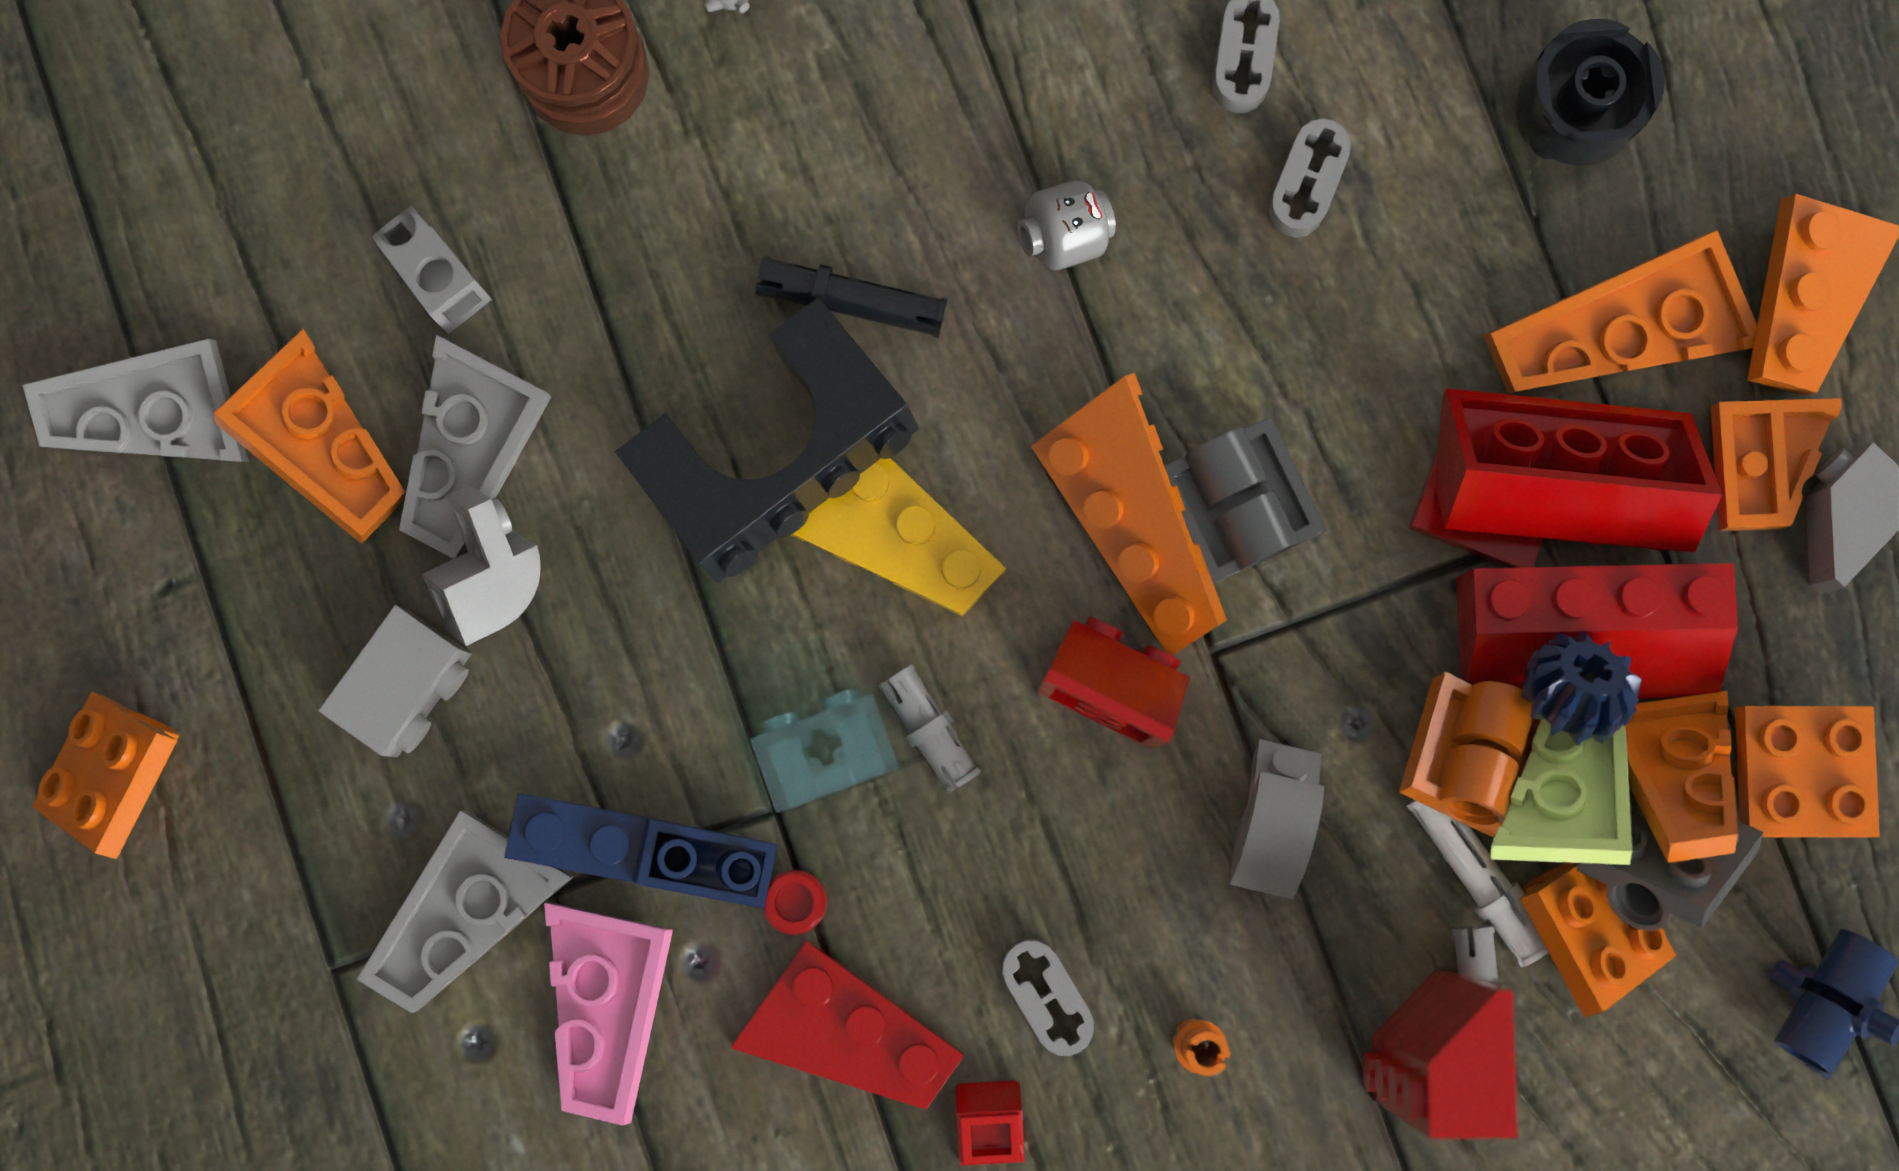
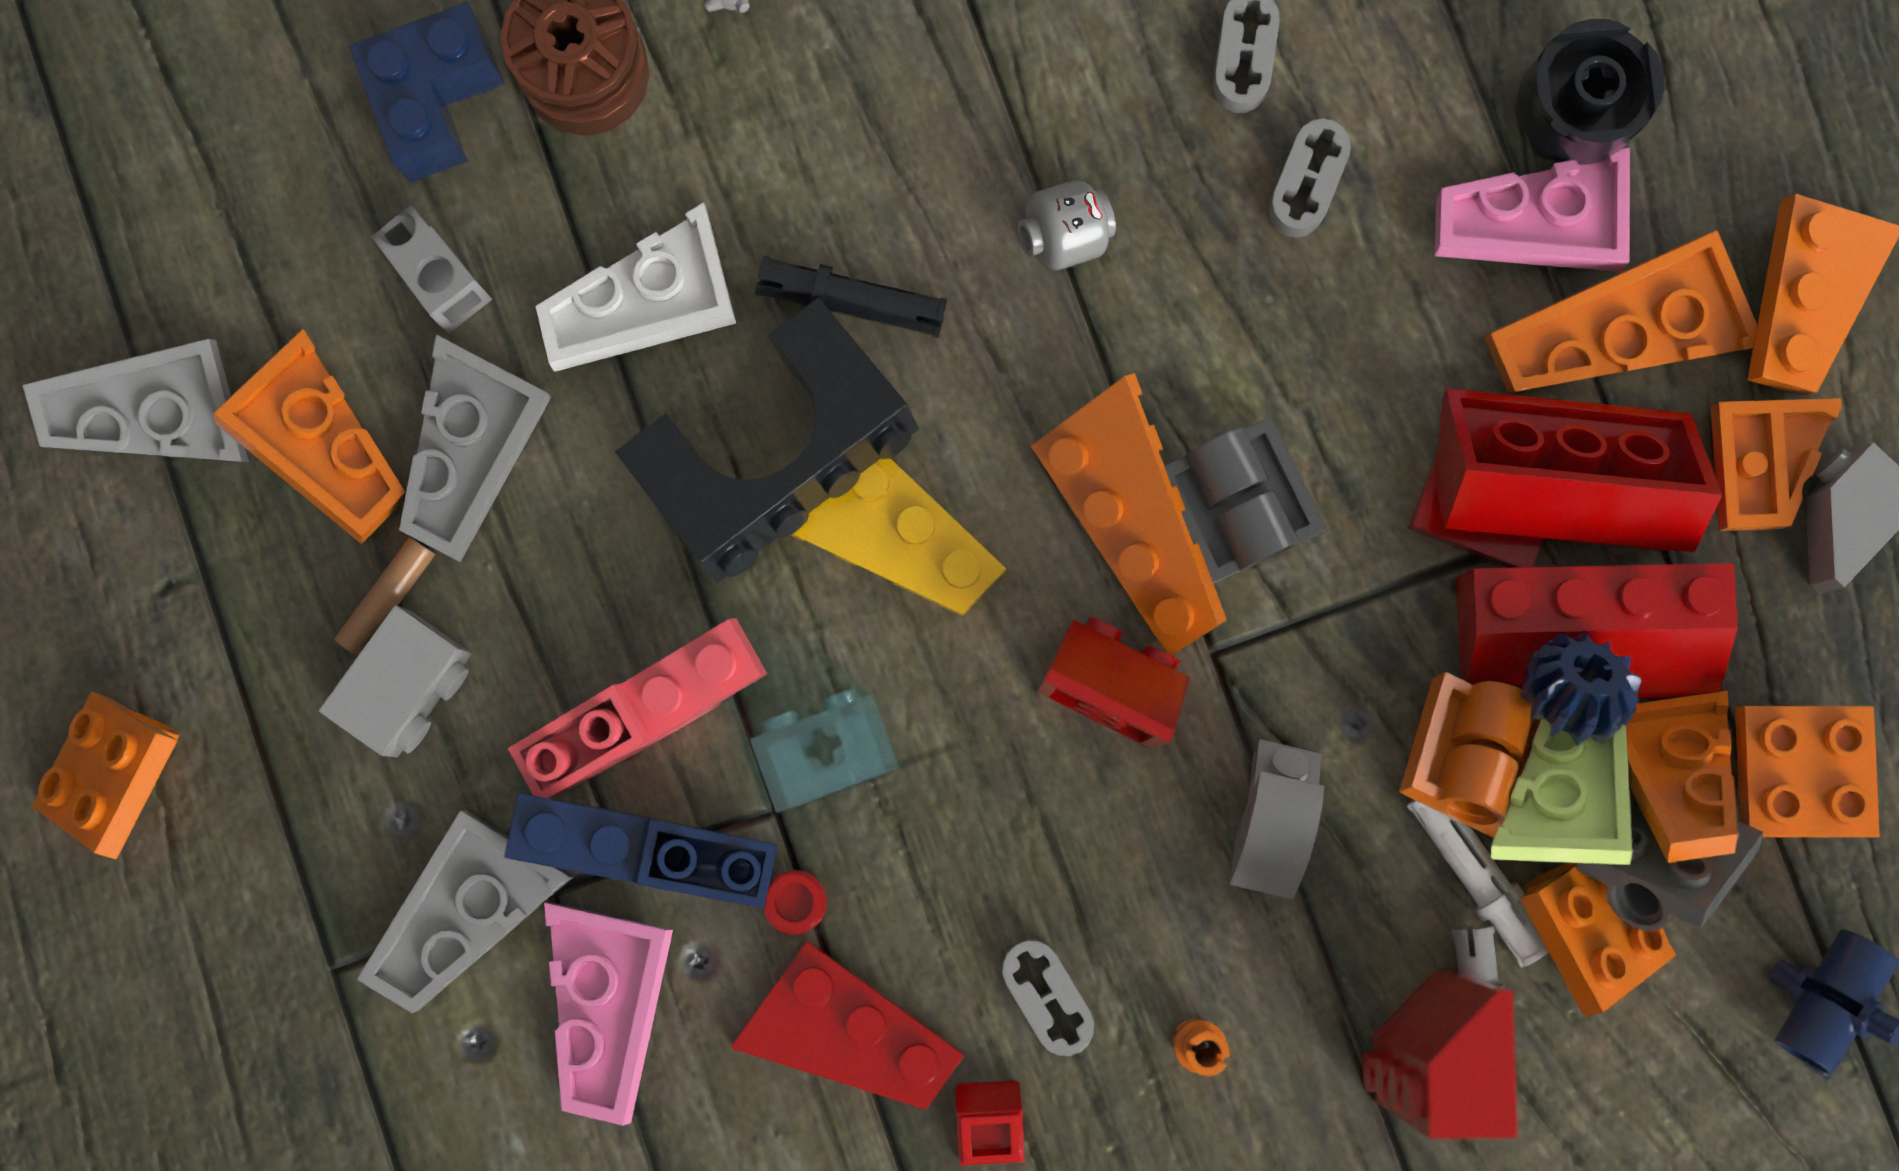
(384, 595): none -> medium nougat piece
(414, 77): none -> dark blue brick
(491, 580): brick -> none
(638, 711): none -> coral slope
(646, 299): none -> white wing
(929, 729): light grey pin -> none
(1542, 218): none -> bright pink wing

